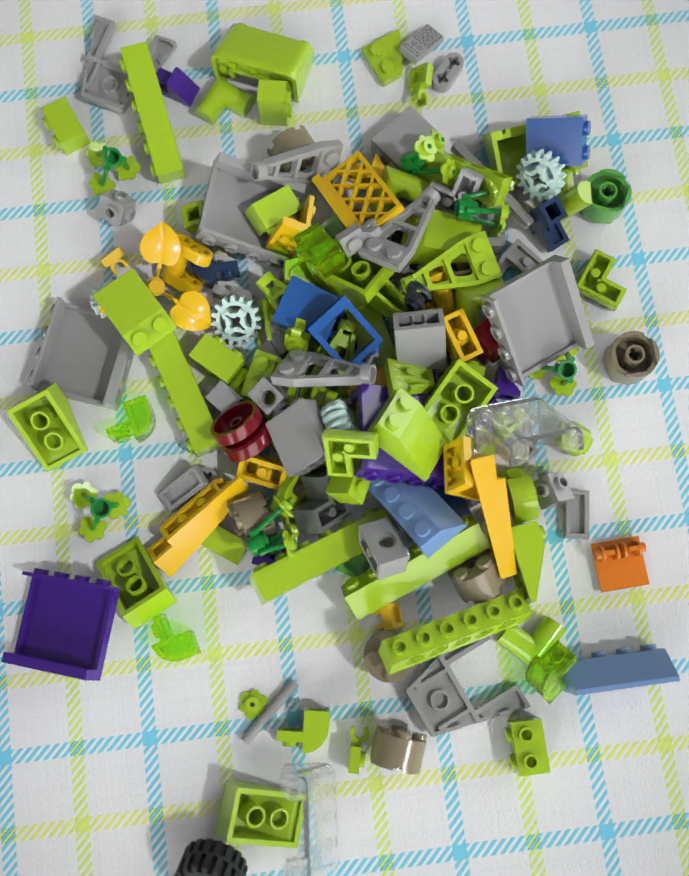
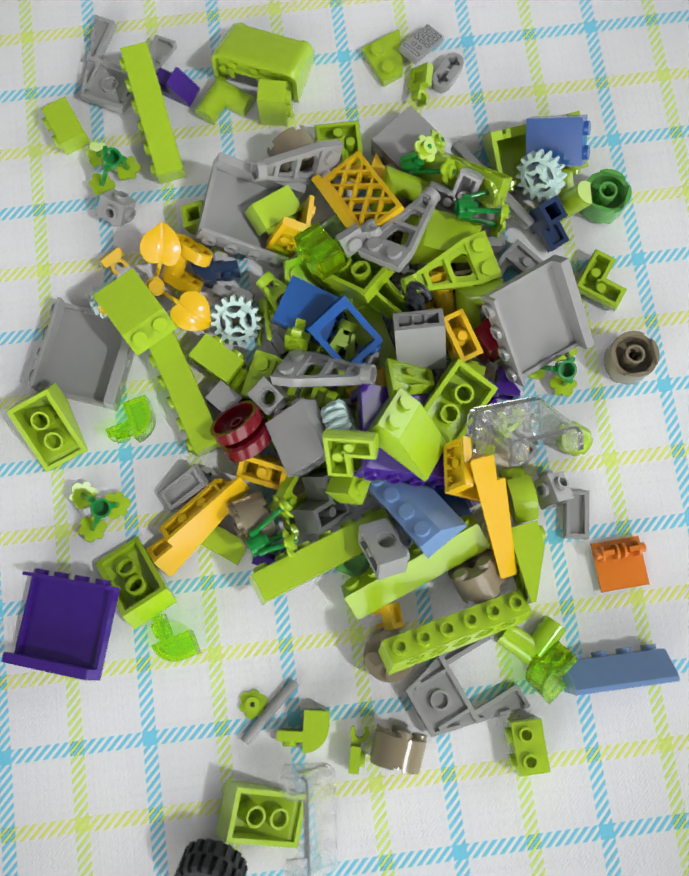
(346, 132): none -> lime brick

